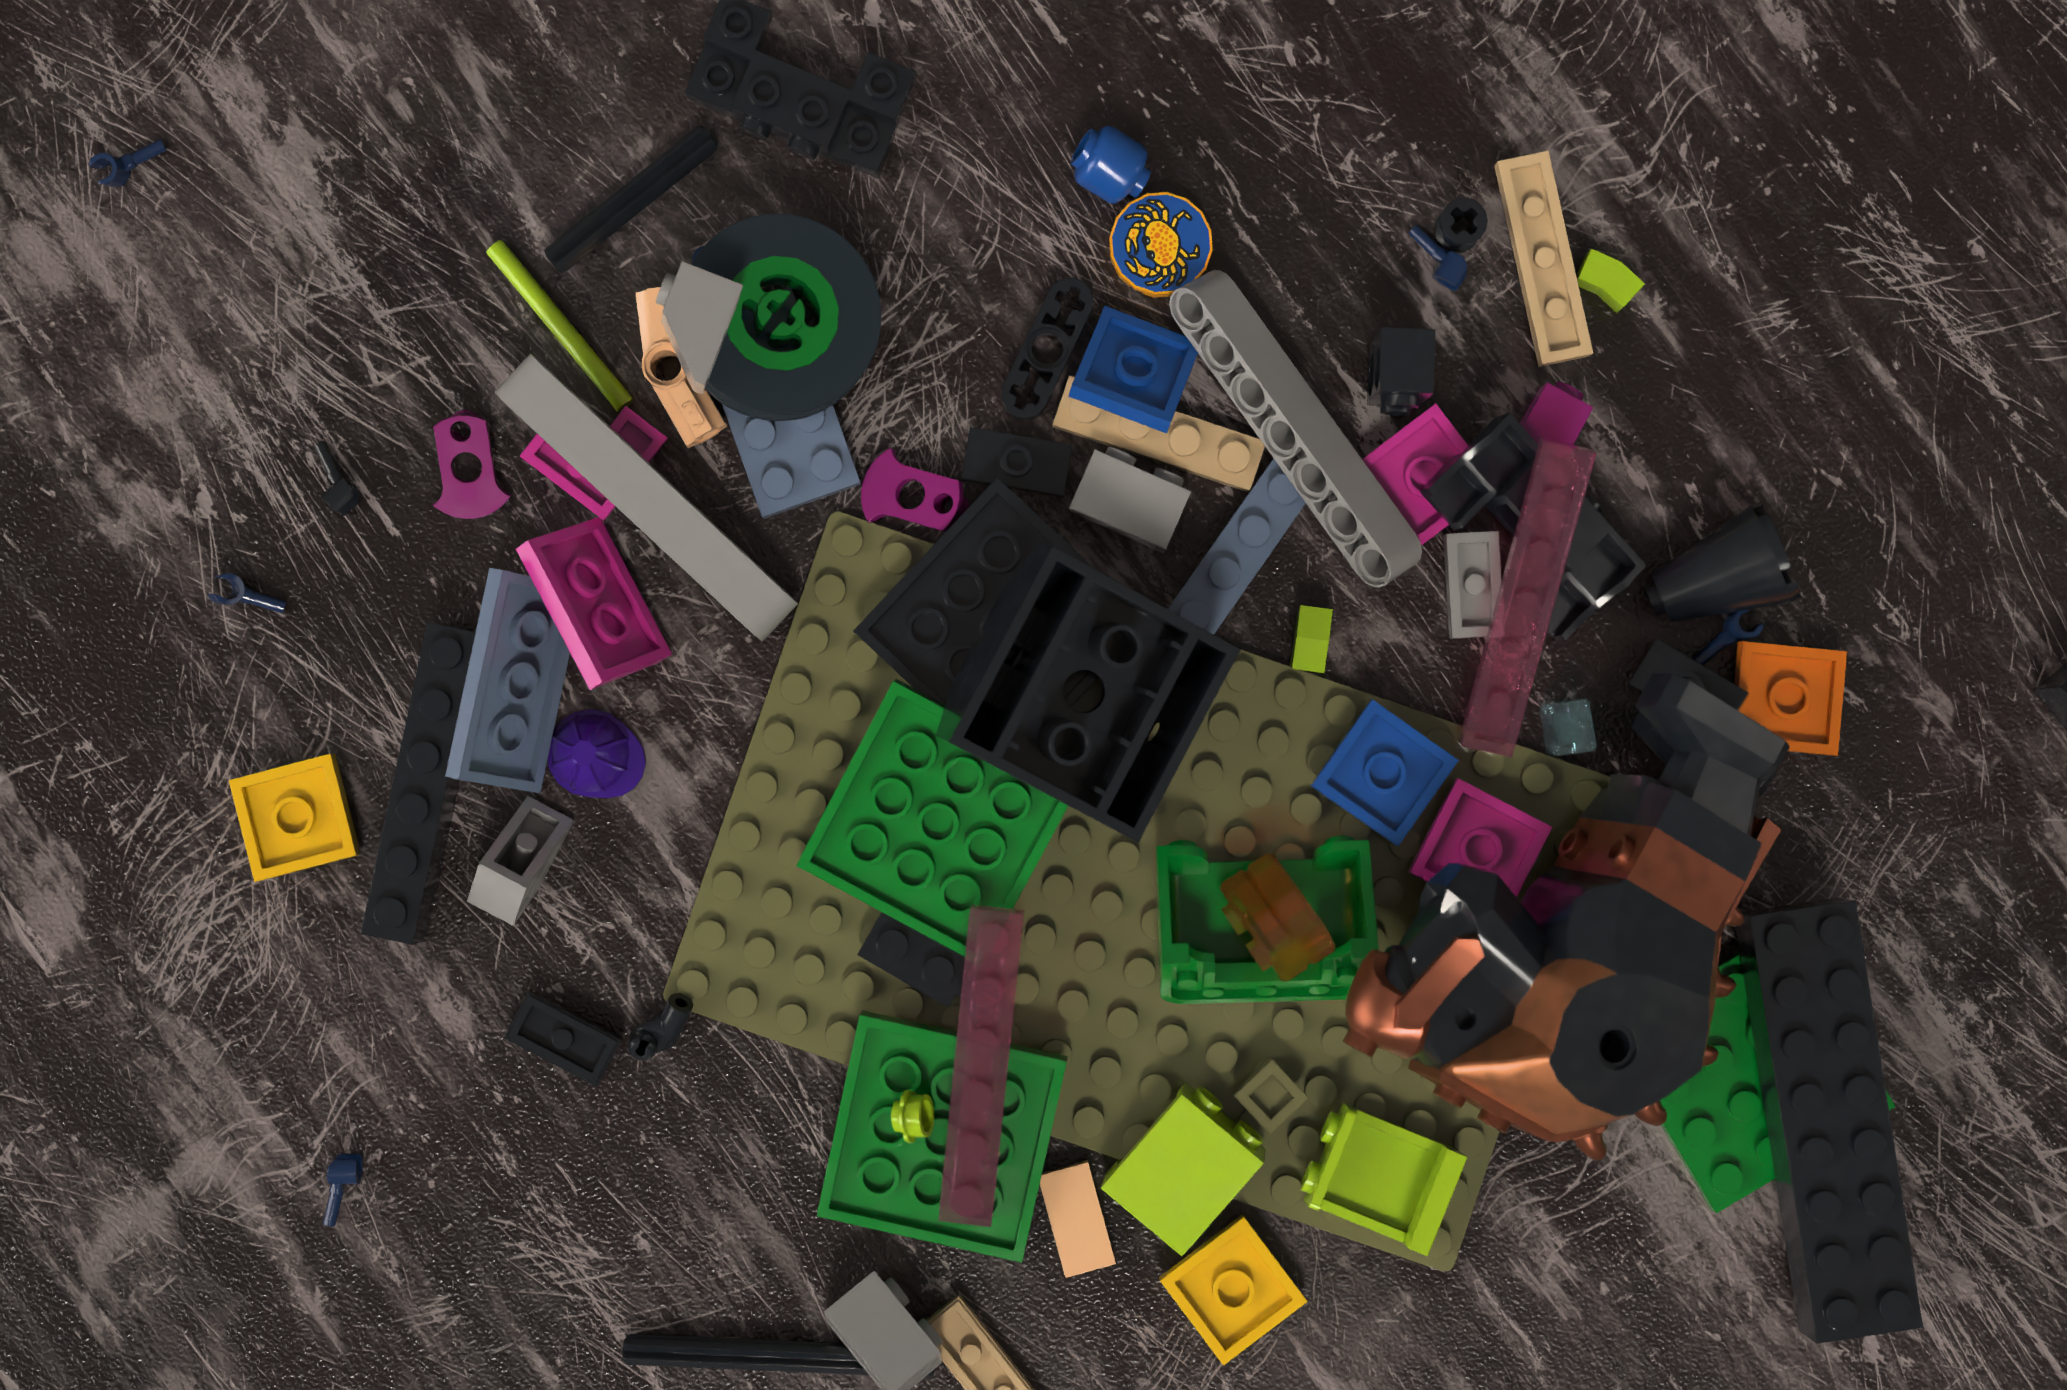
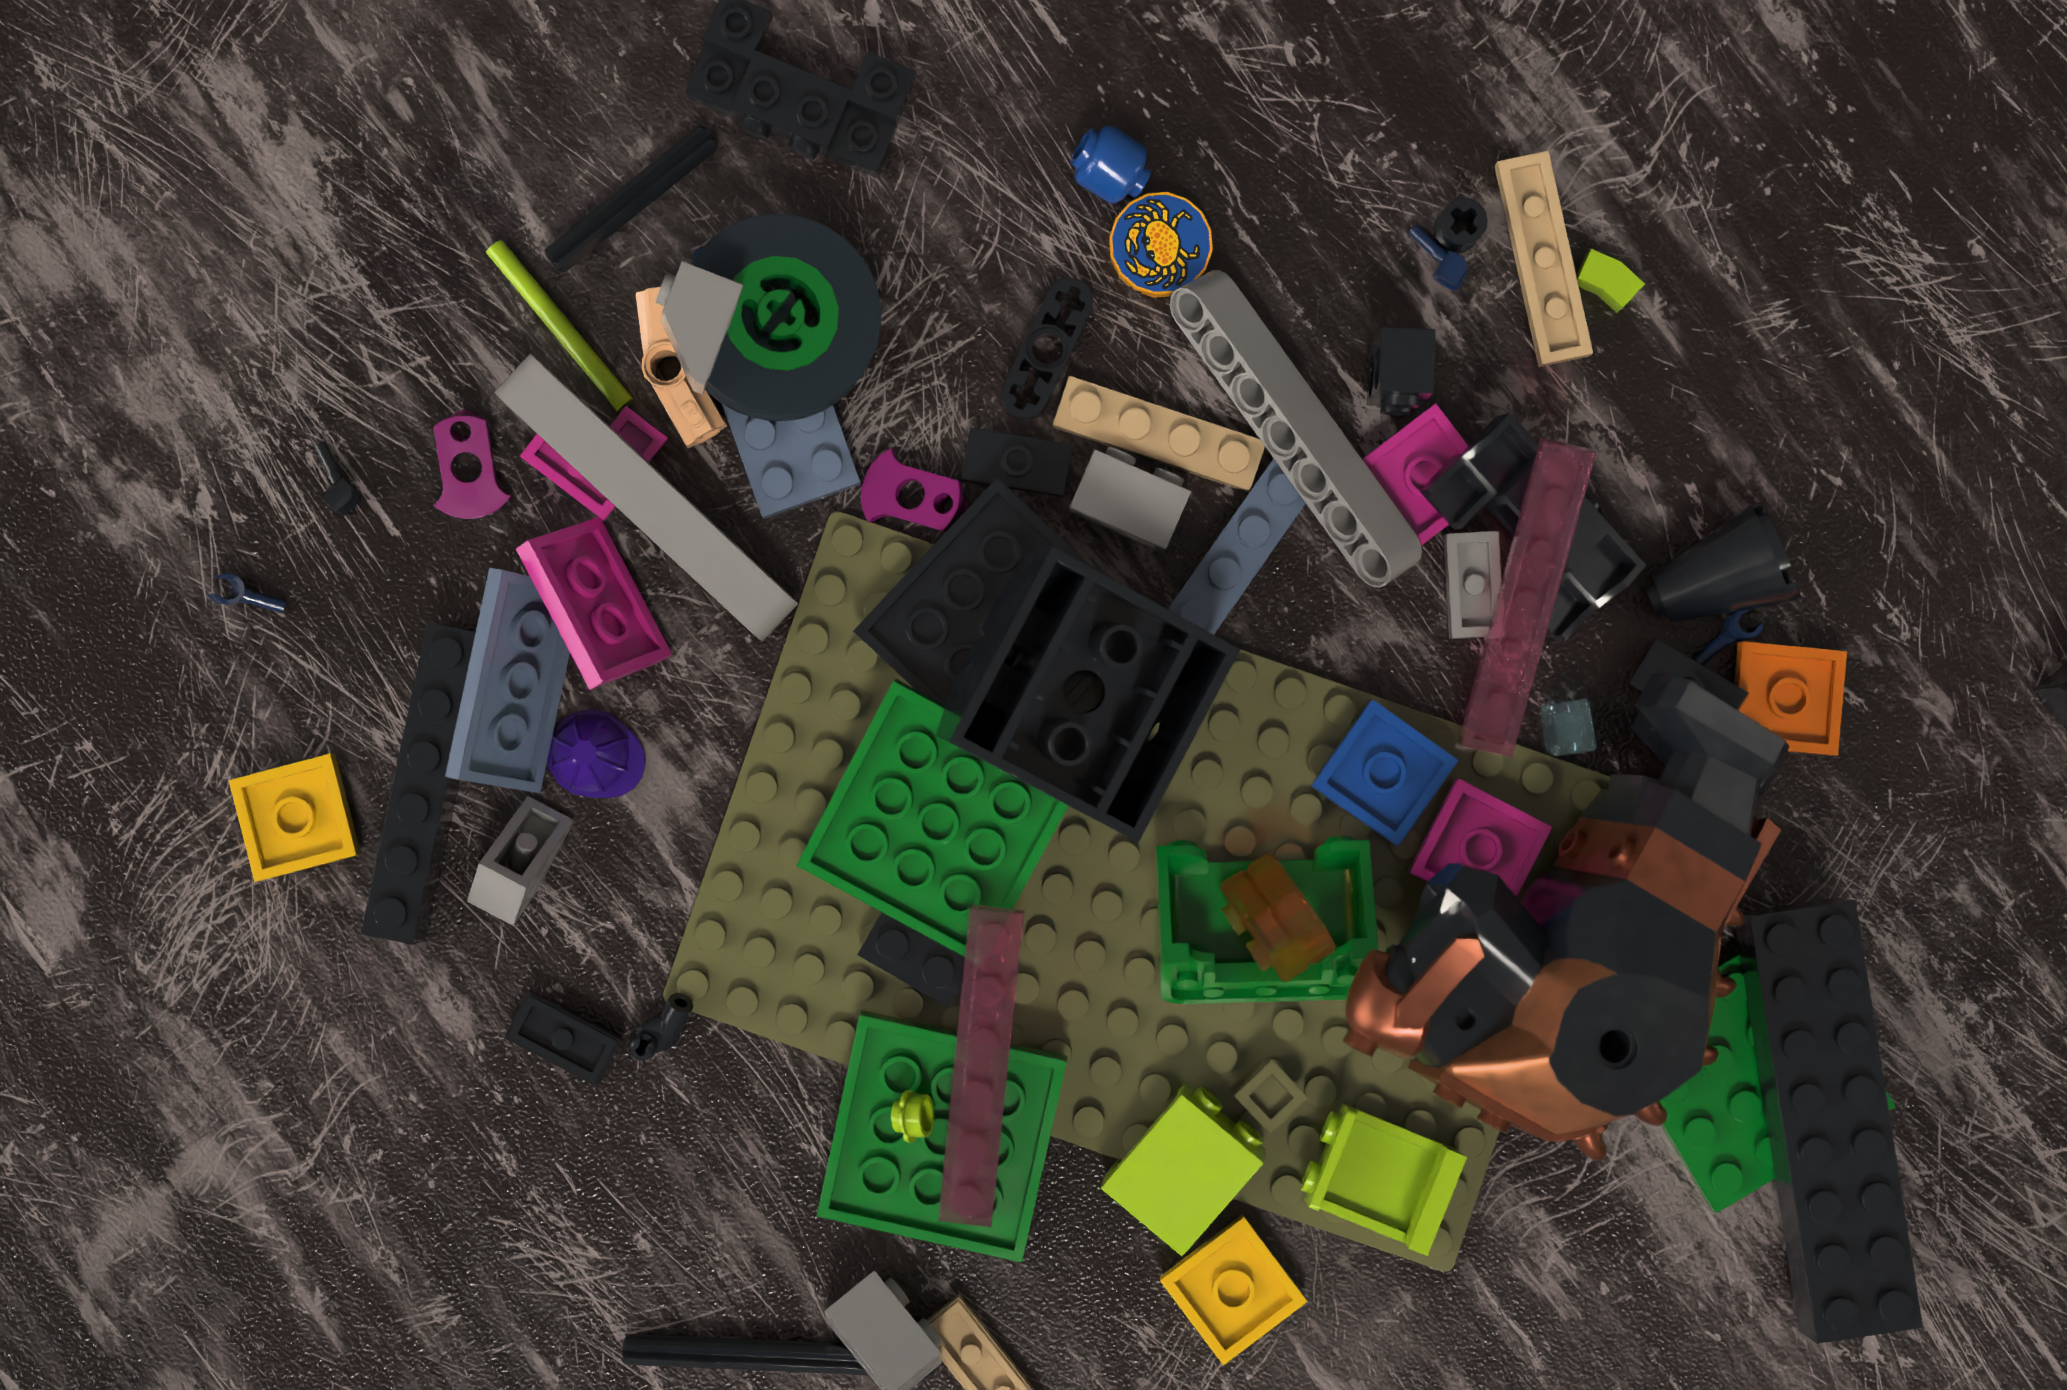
(122, 165): dark blue hand -> none
(342, 1171): dark blue hand -> none
(1076, 1219): light nougat tile -> none
(1134, 369): blue plate -> none
(1311, 639): lime piece -> none
(1556, 413): magenta brick -> none

